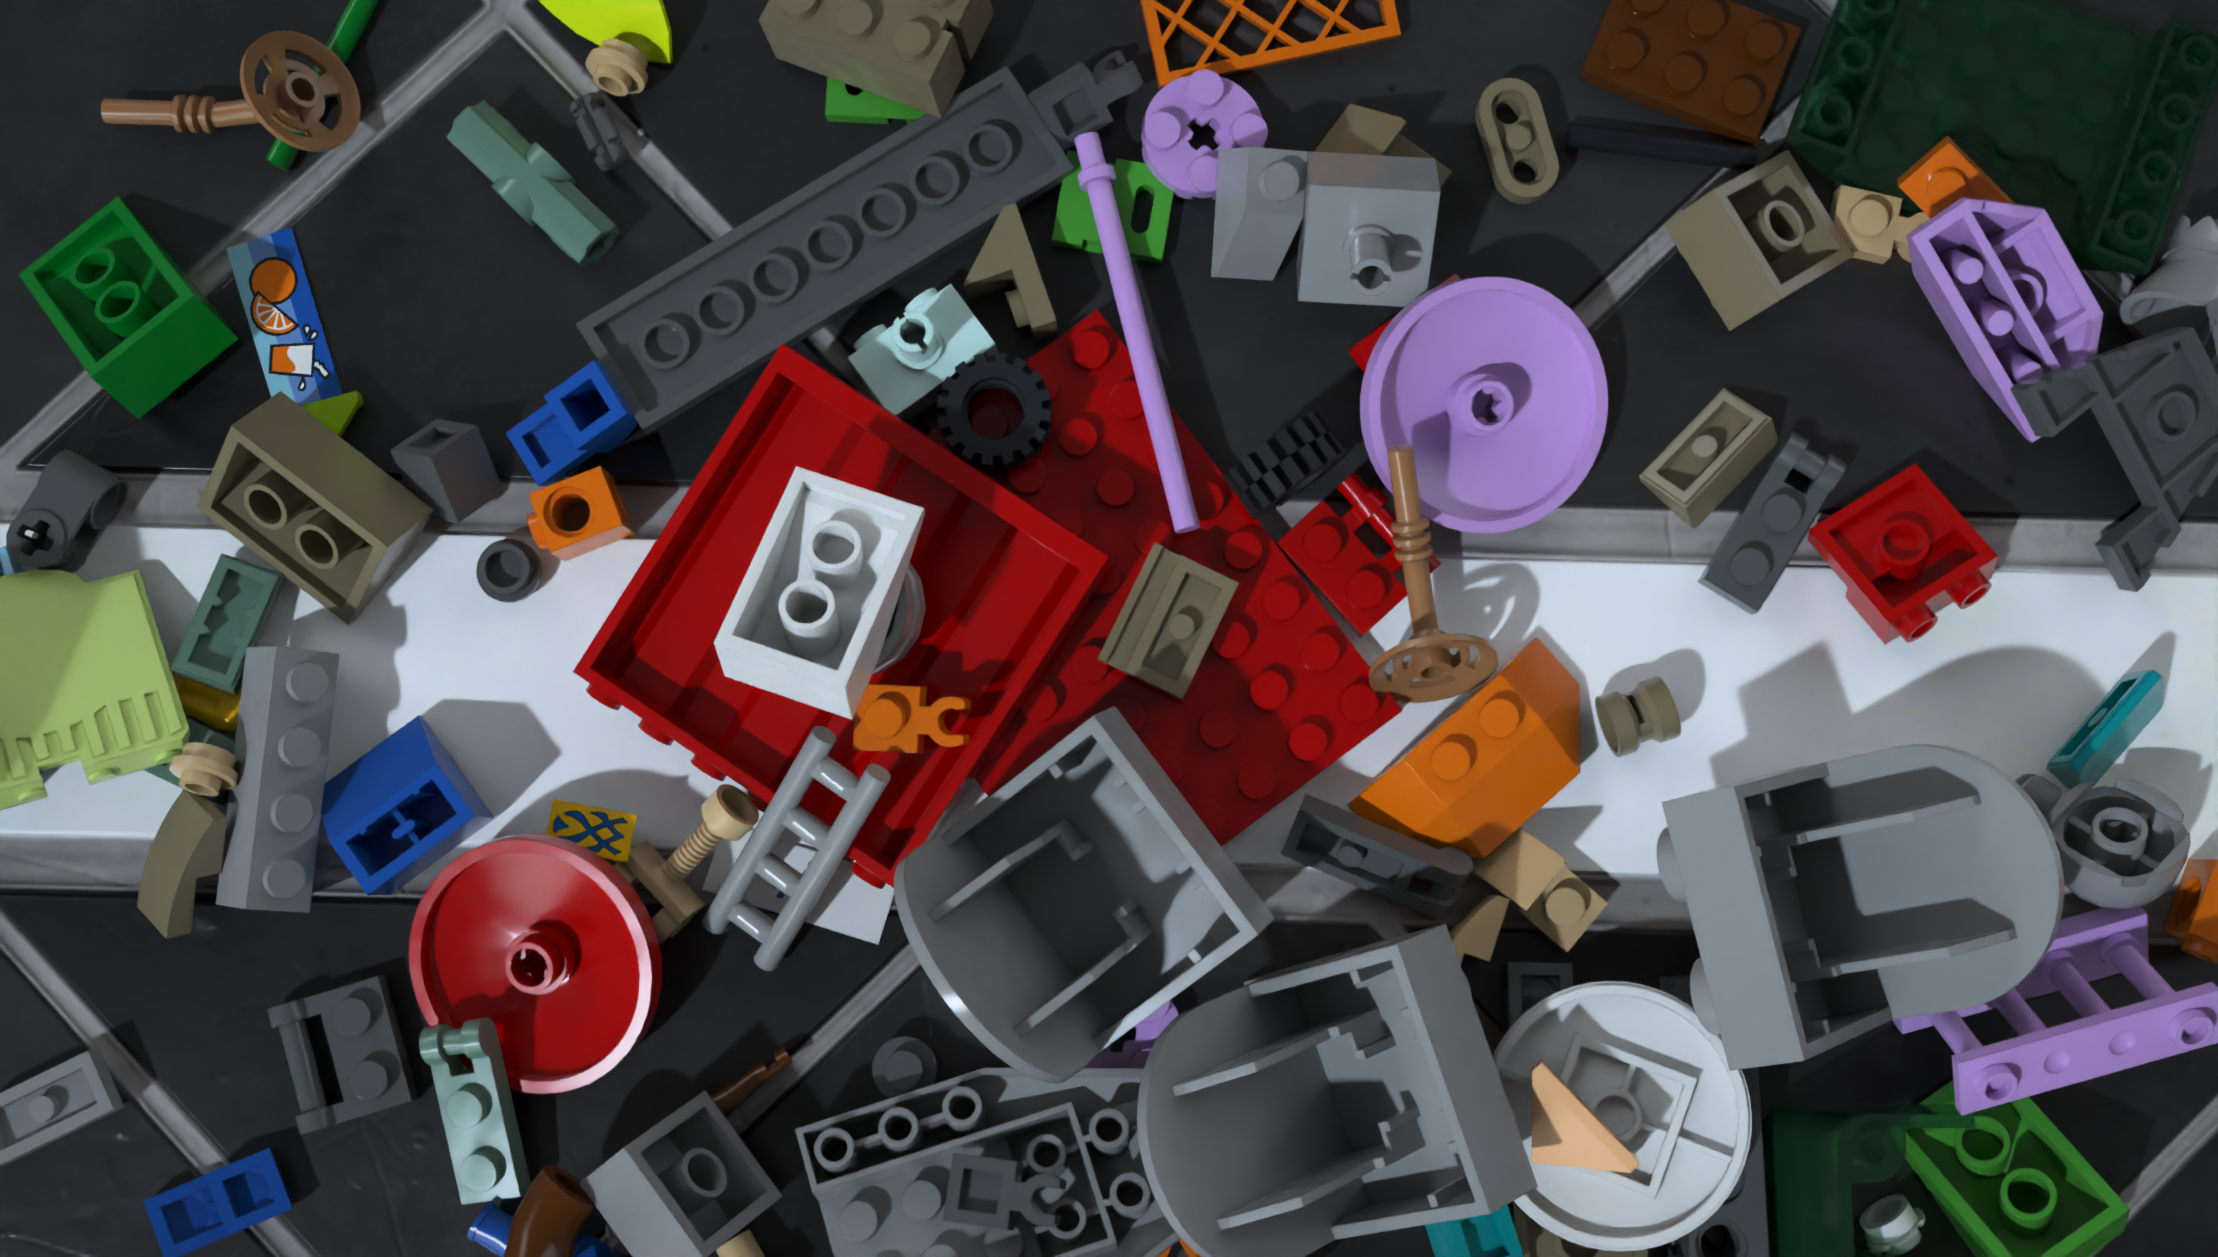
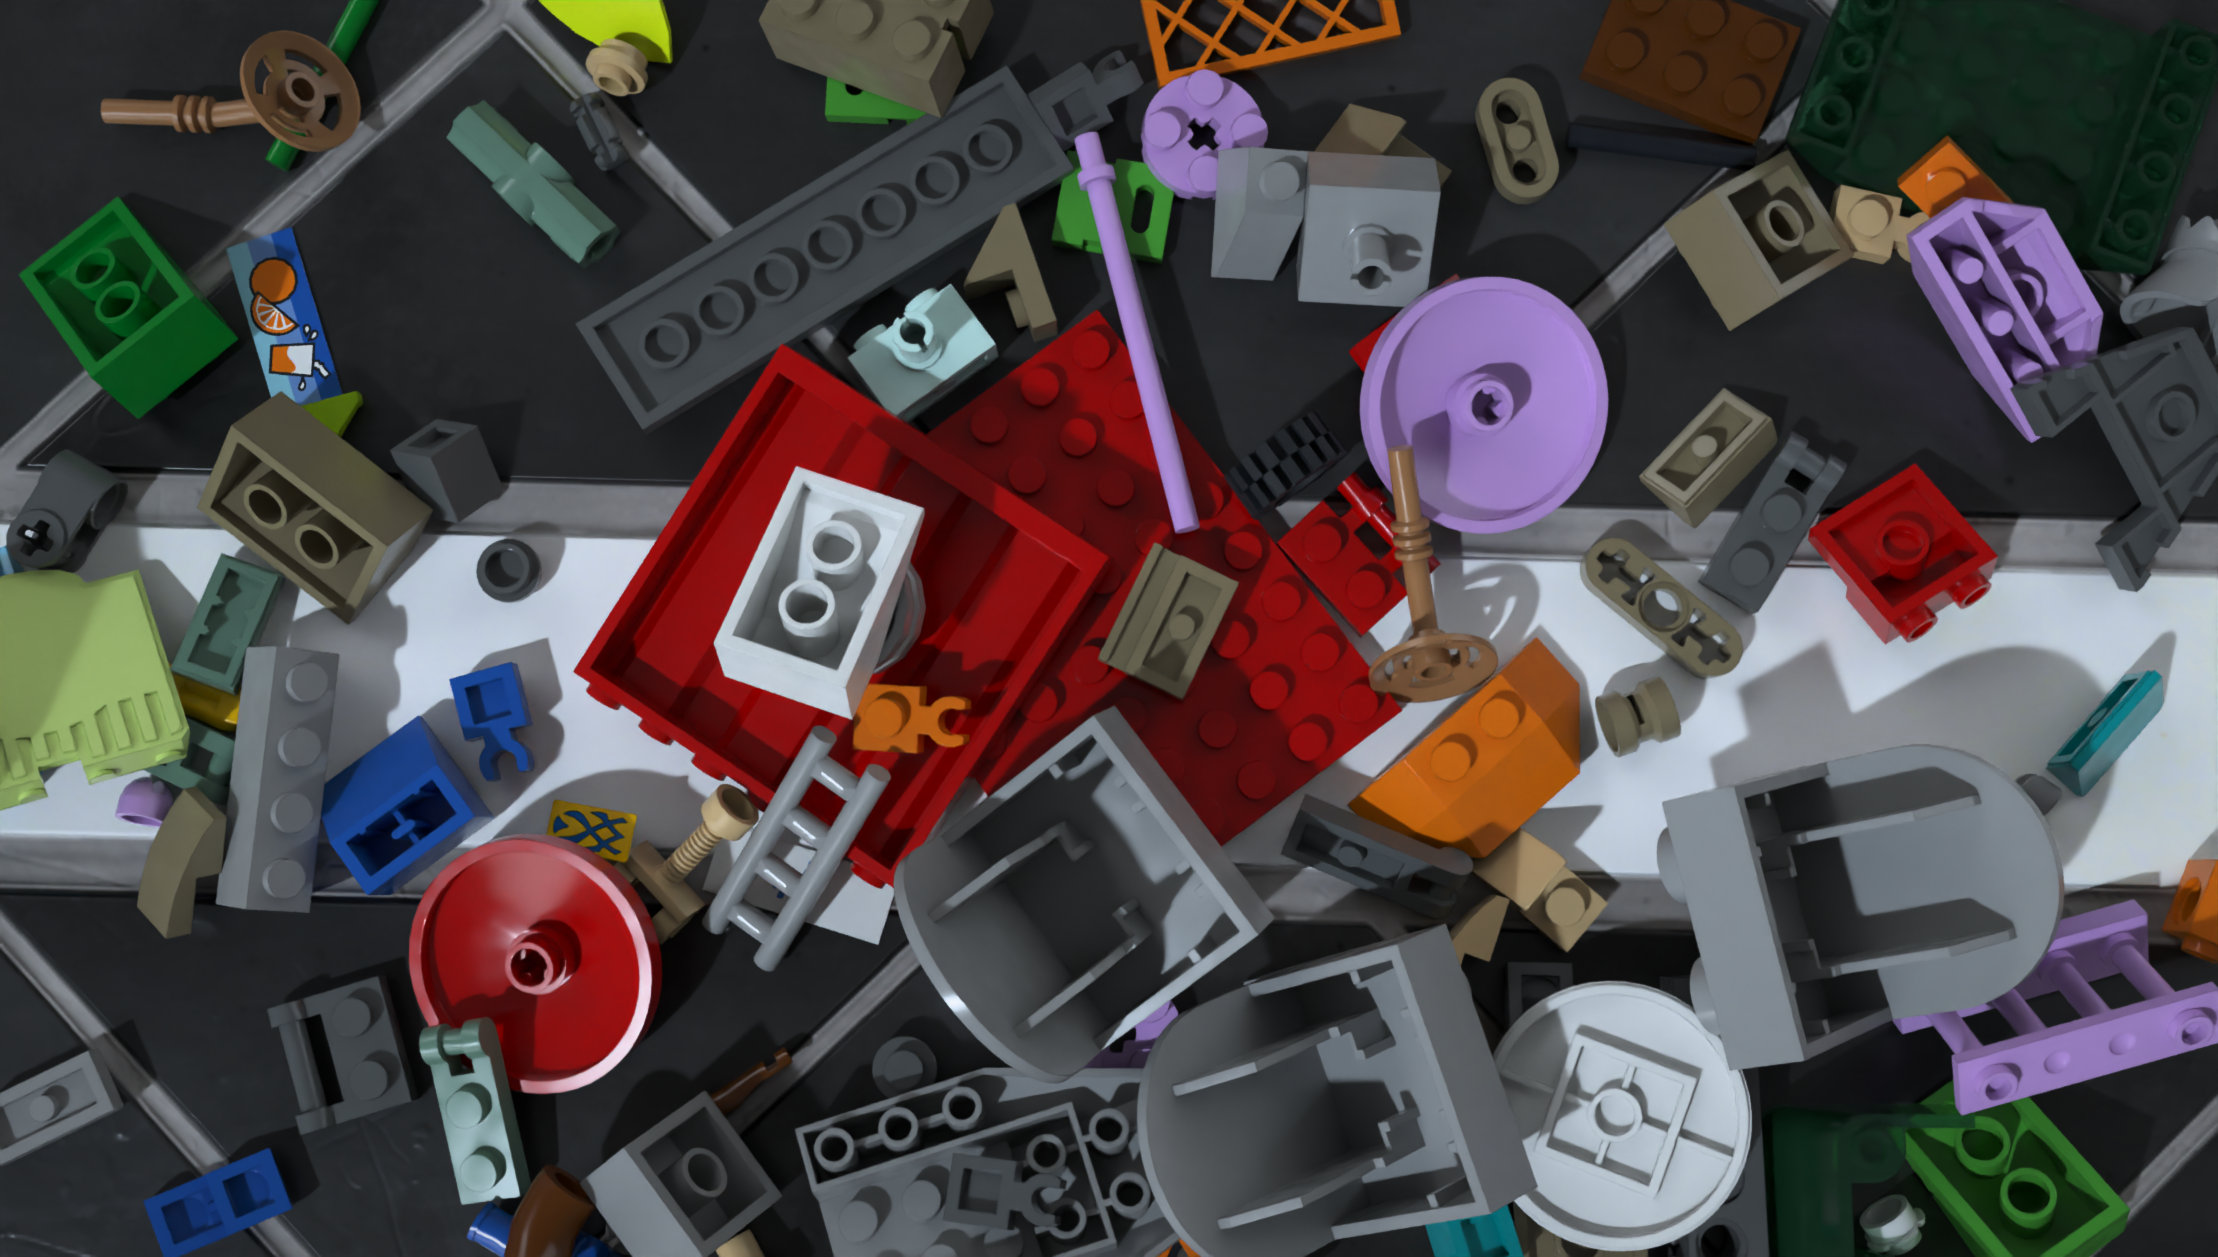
(144, 802): none -> lavender hinge
(204, 769): tan plate -> none
(491, 708): none -> blue plate
(578, 421): blue brick -> none
(606, 522): orange brick -> none
(982, 375): black tyre -> none
(1569, 1131): light nougat slope -> none
(1688, 649): none -> dark tan beam
(2119, 843): light grey cylinder -> none

